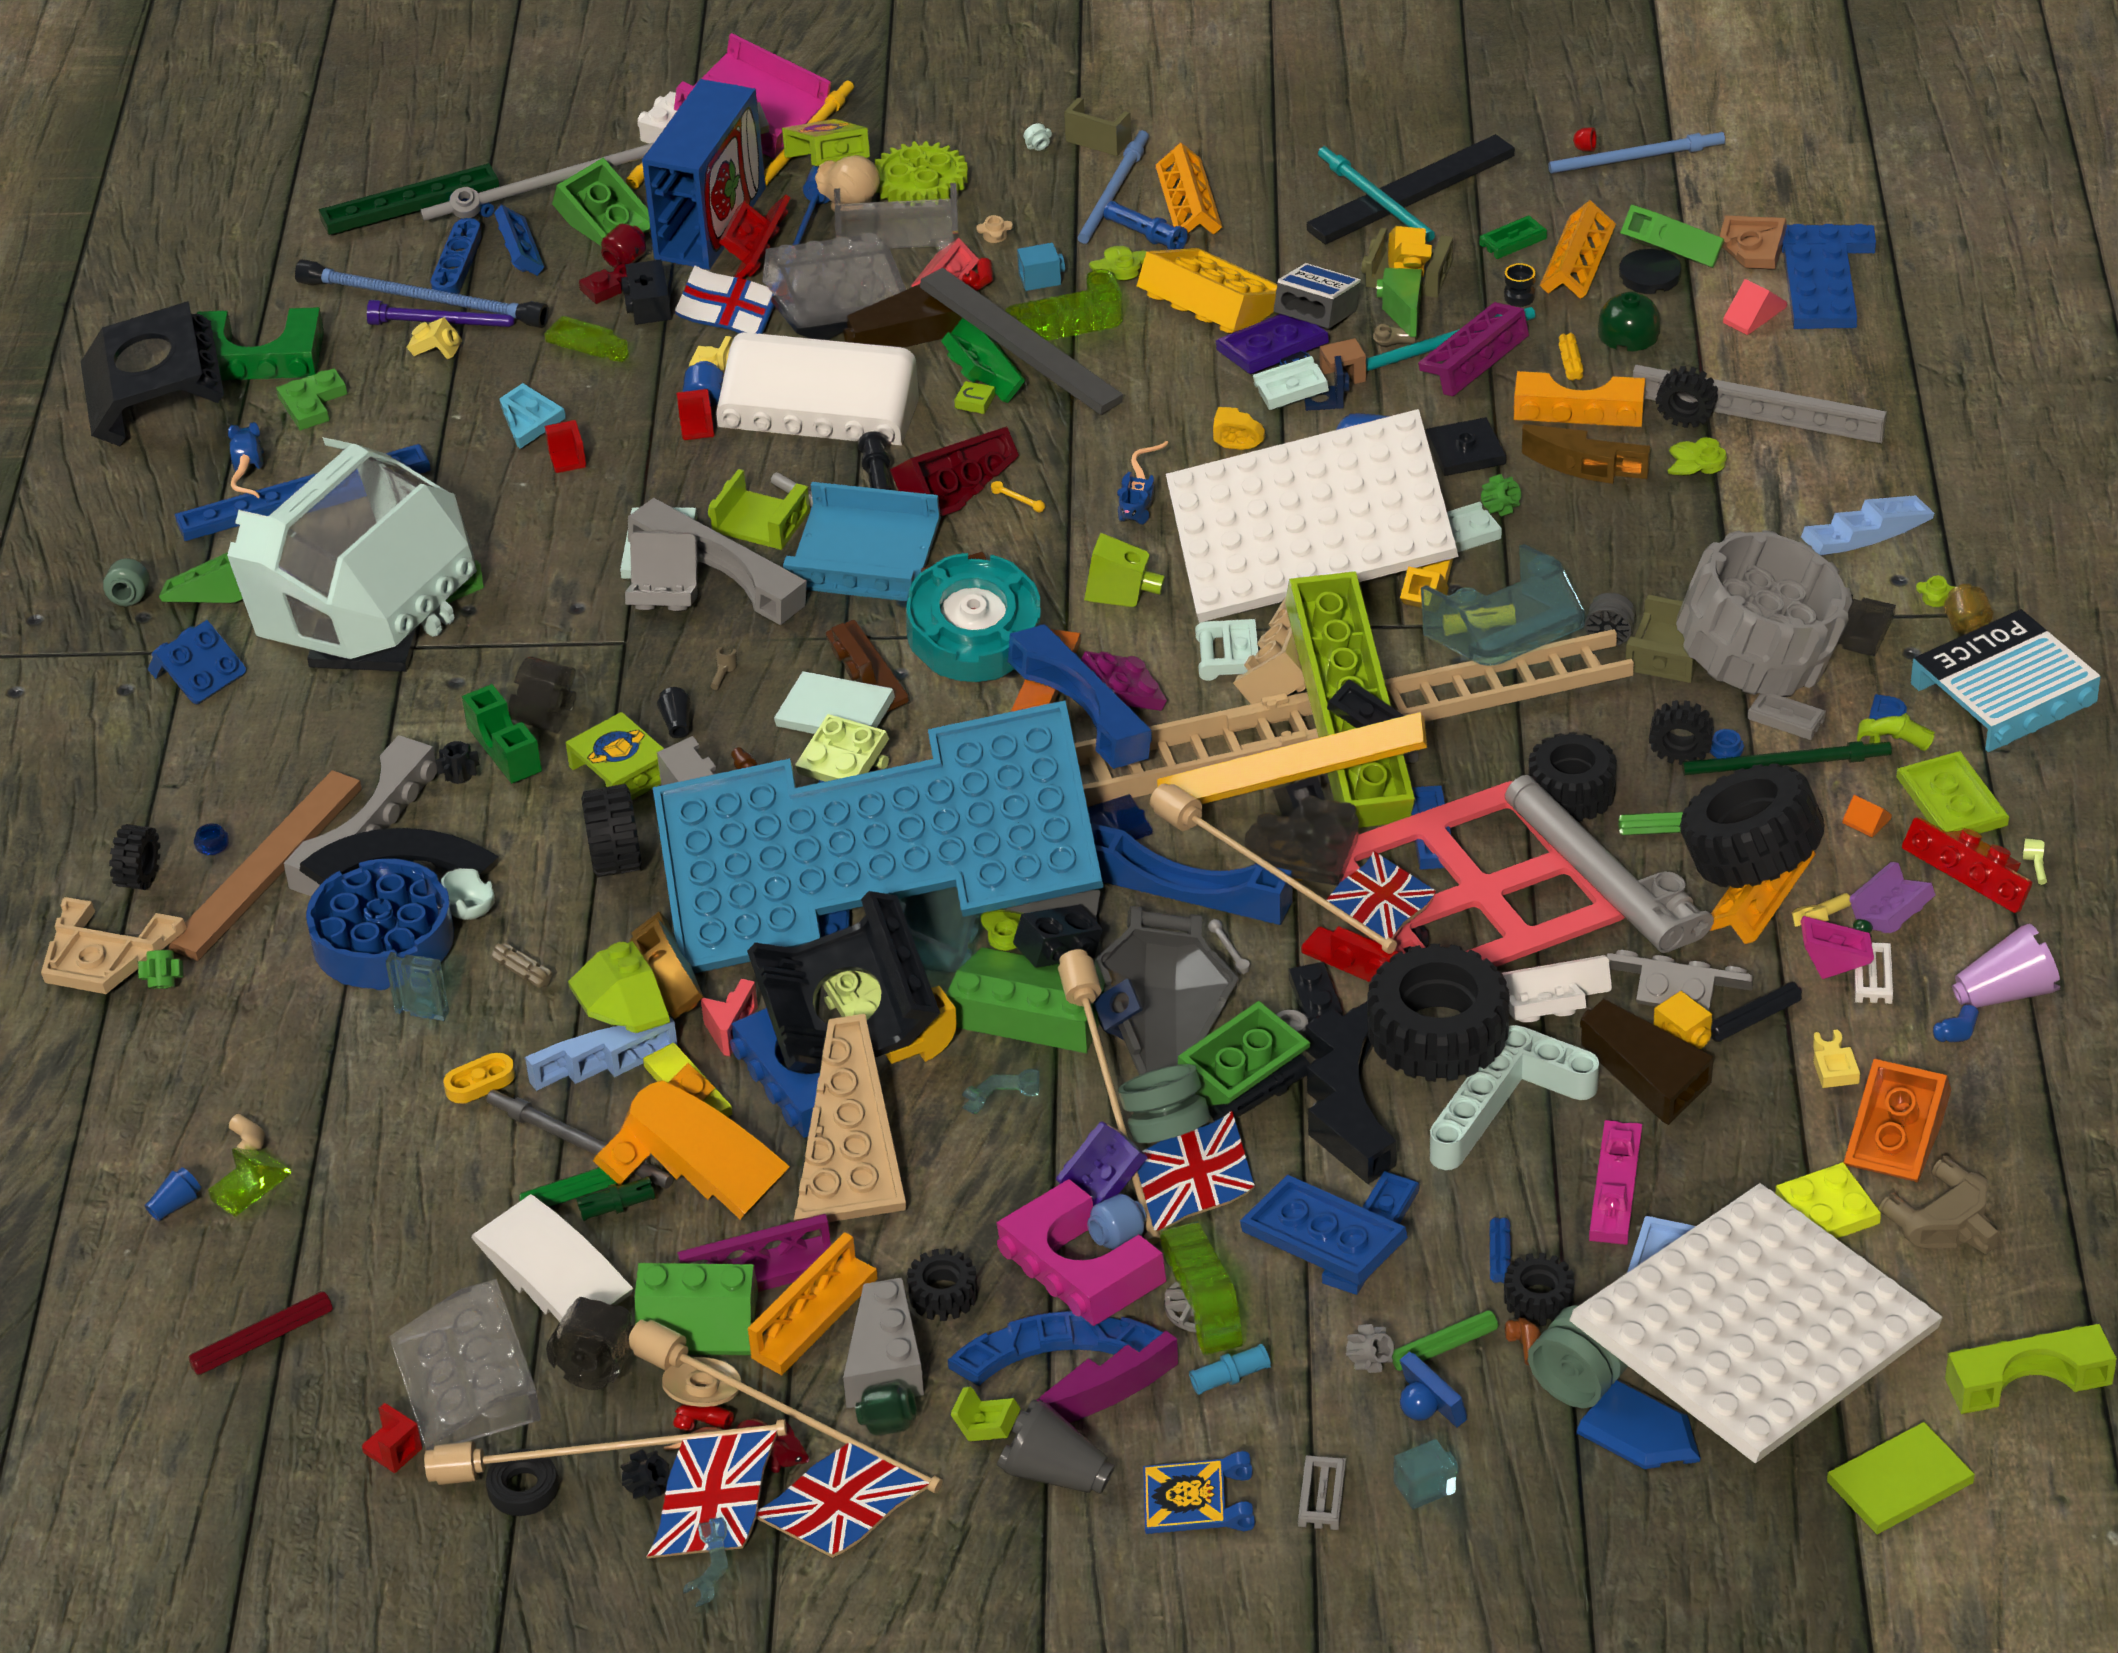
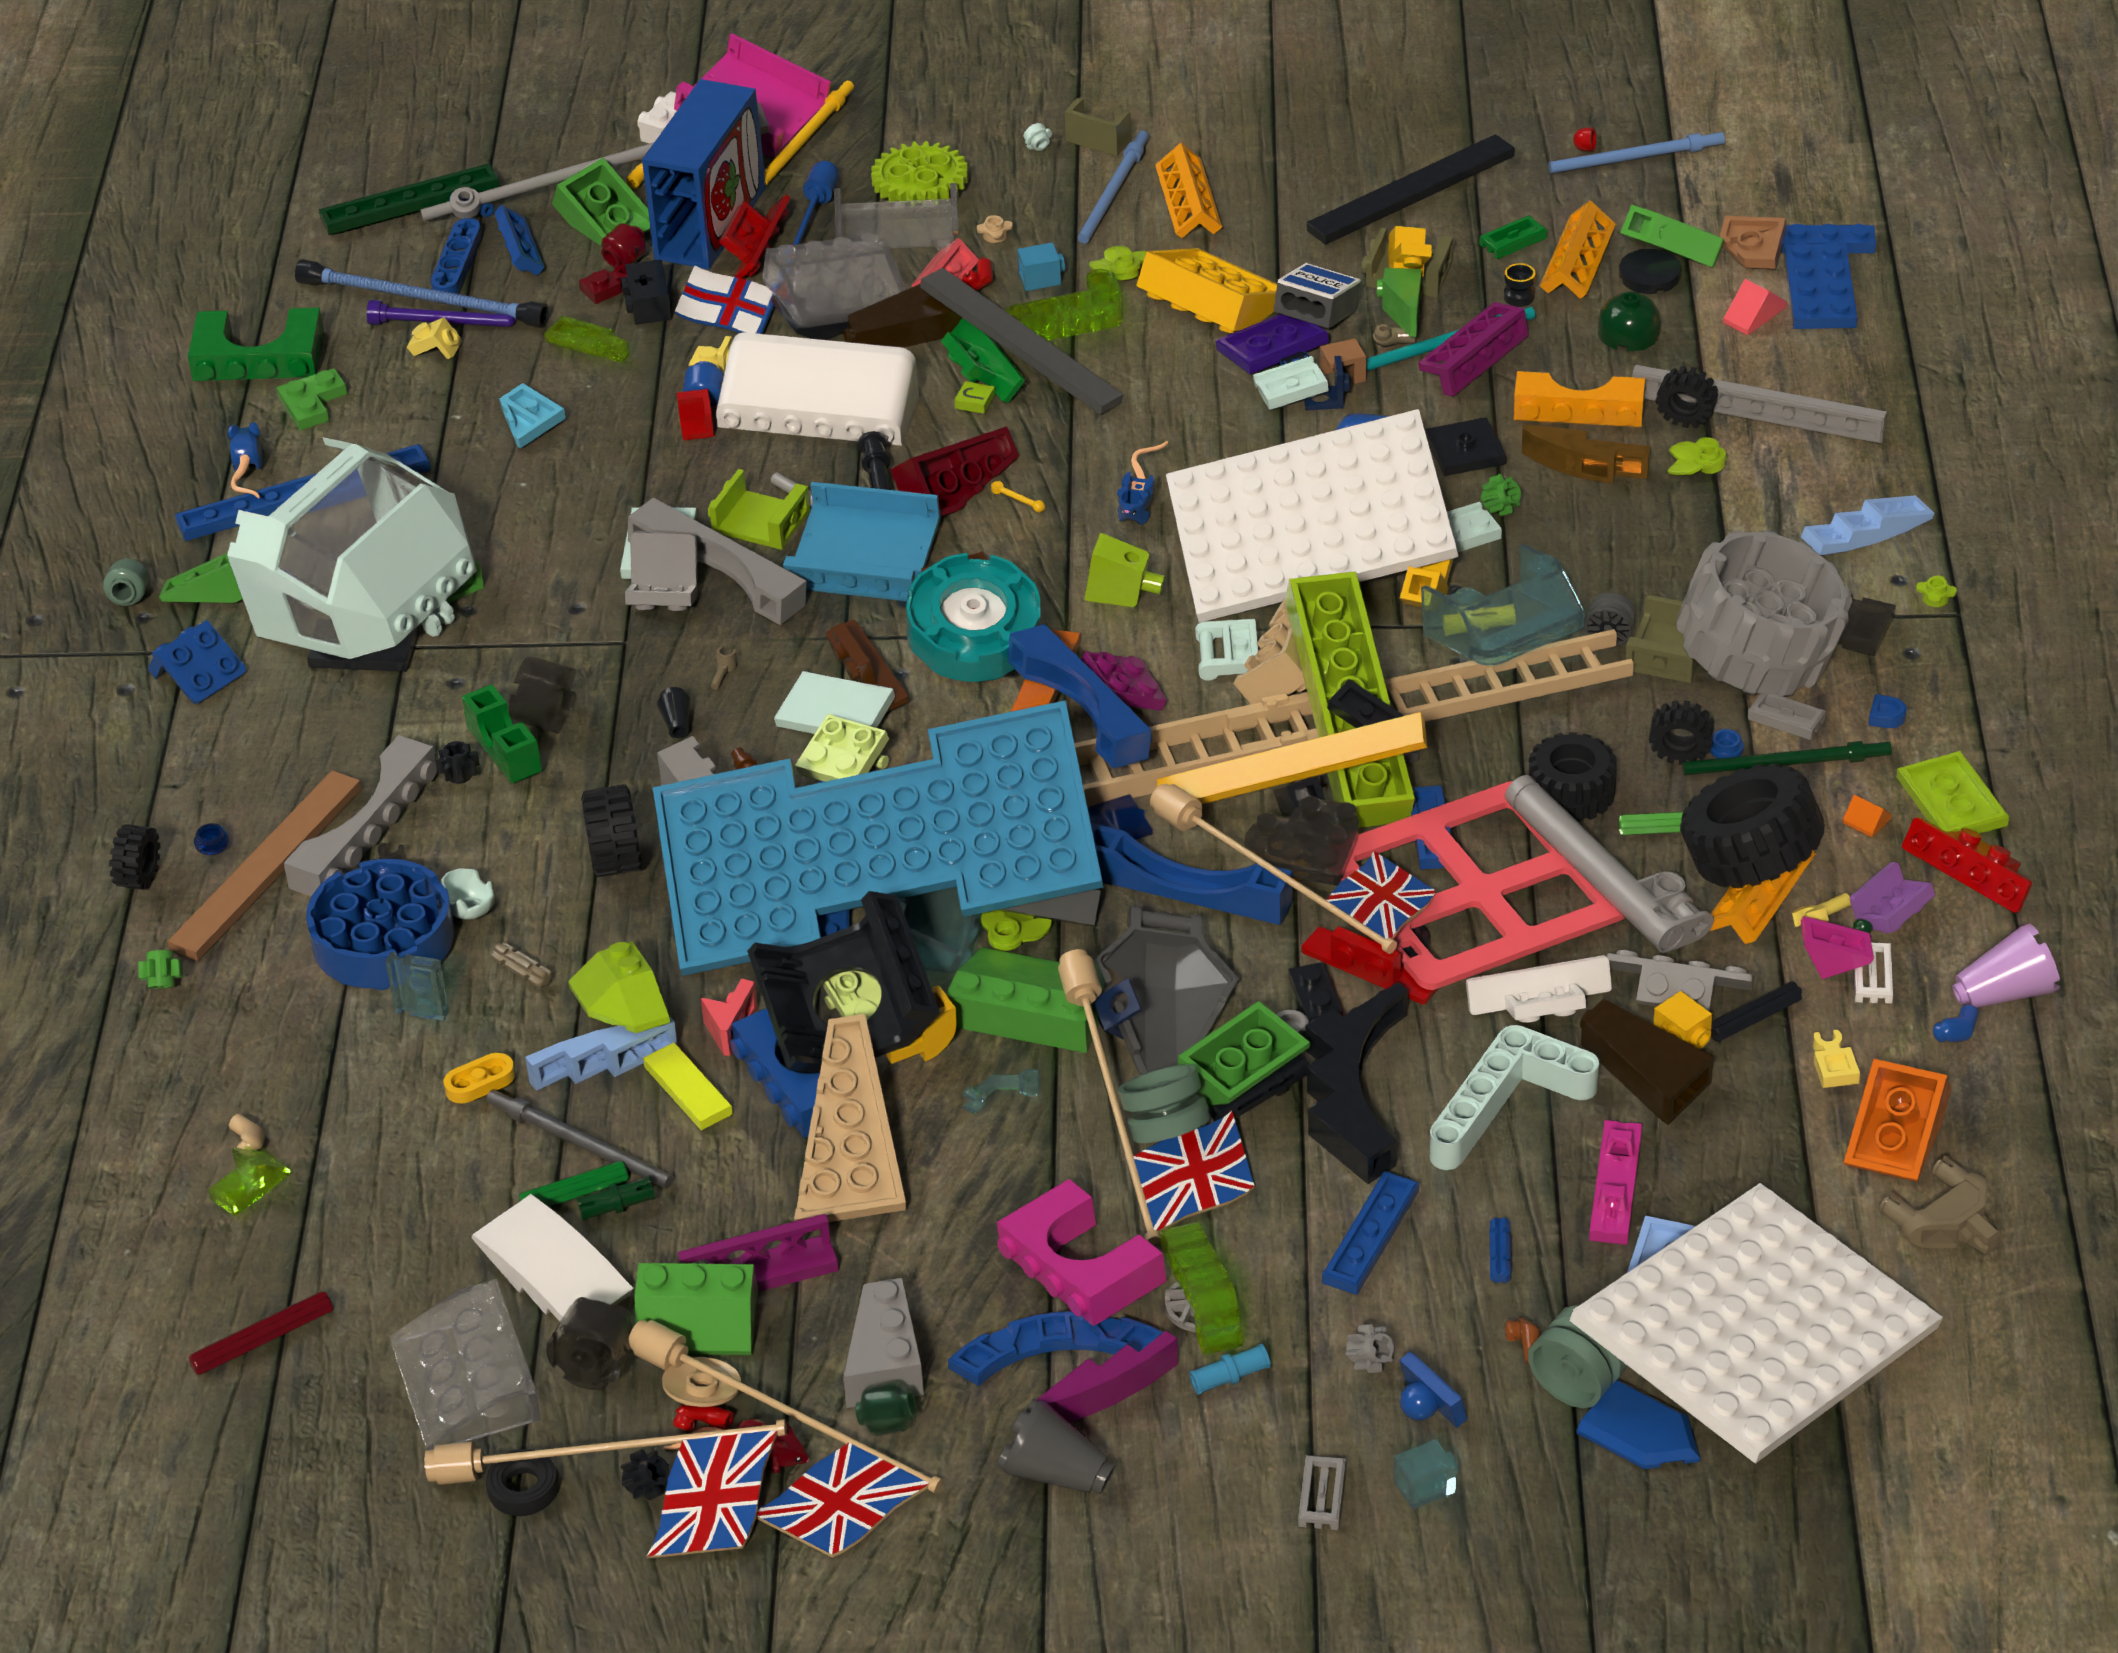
(97, 958): tan wing -> none
(174, 1193): blue cone -> none
(188, 366): black panel -> none
(395, 1441): red panel -> none
(398, 843): black tile -> none
(565, 446): red panel -> none
(618, 754): lime panel -> none
(669, 966): pearl gold slope -> none
(692, 1142): light orange slope -> none
(713, 1534): clear light blue arm -> none
(812, 1307): light orange fence -> none
(826, 141): lime panel -> none
(854, 176): tan hair -> none
(940, 1268): black tyre -> none
(984, 1419): lime bracket -> none
(1052, 932): black brick -> none
(1103, 1163): dark purple bracket -> none
(1116, 1221): medium blue head -> none
(1155, 229): blue pin -> none
(1194, 1495): flag -> none
(1236, 429): yellow rock -> none
(1242, 965): light grey hinge -> none
(1323, 1229): blue plate -> none
(1342, 167): teal bar -> none
(1430, 1044): black tyre -> none
(1448, 1338): bright green axle -> none
(1538, 1272): black tyre -> none
(1571, 356): yellow axle -> none
(1831, 1200): neon yellow plate -> none
(1898, 727): lime piece -> none
(1900, 1478): lime tile -> none
(1967, 608): clear yellow head -> none
(2009, 677): panel -> none
(2034, 851): yellowish green hand -> none
(2073, 1356): lime arch -> none

